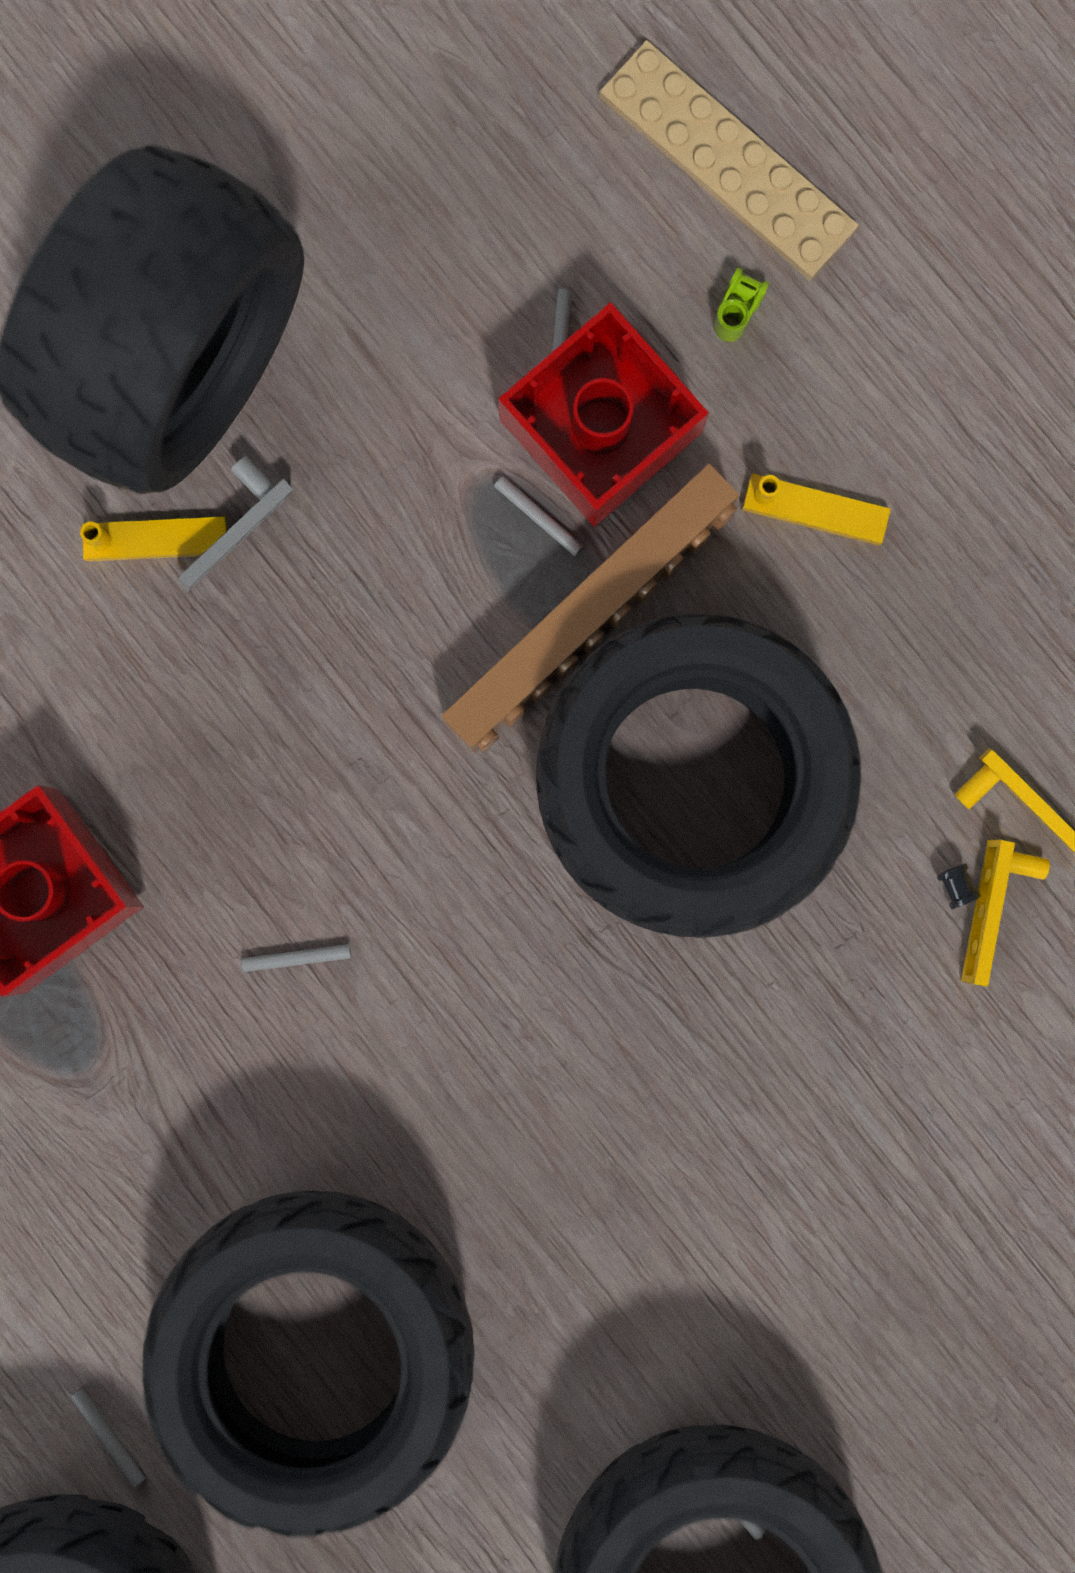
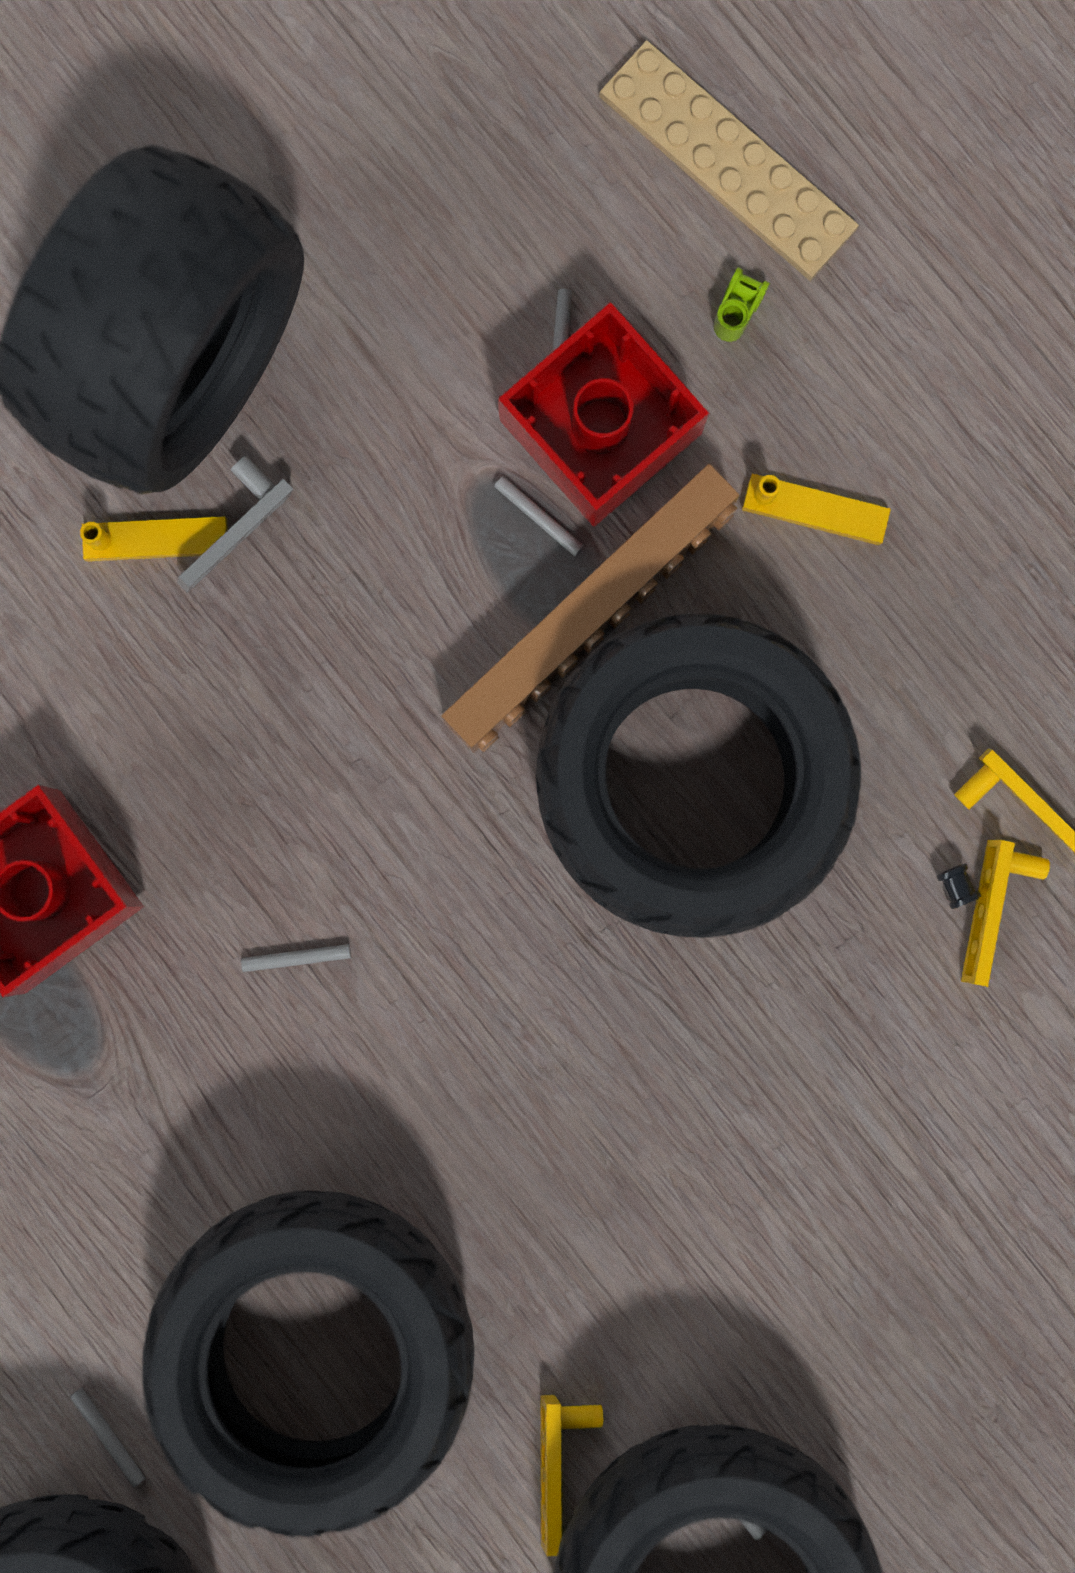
(553, 1419): none -> yellow piece

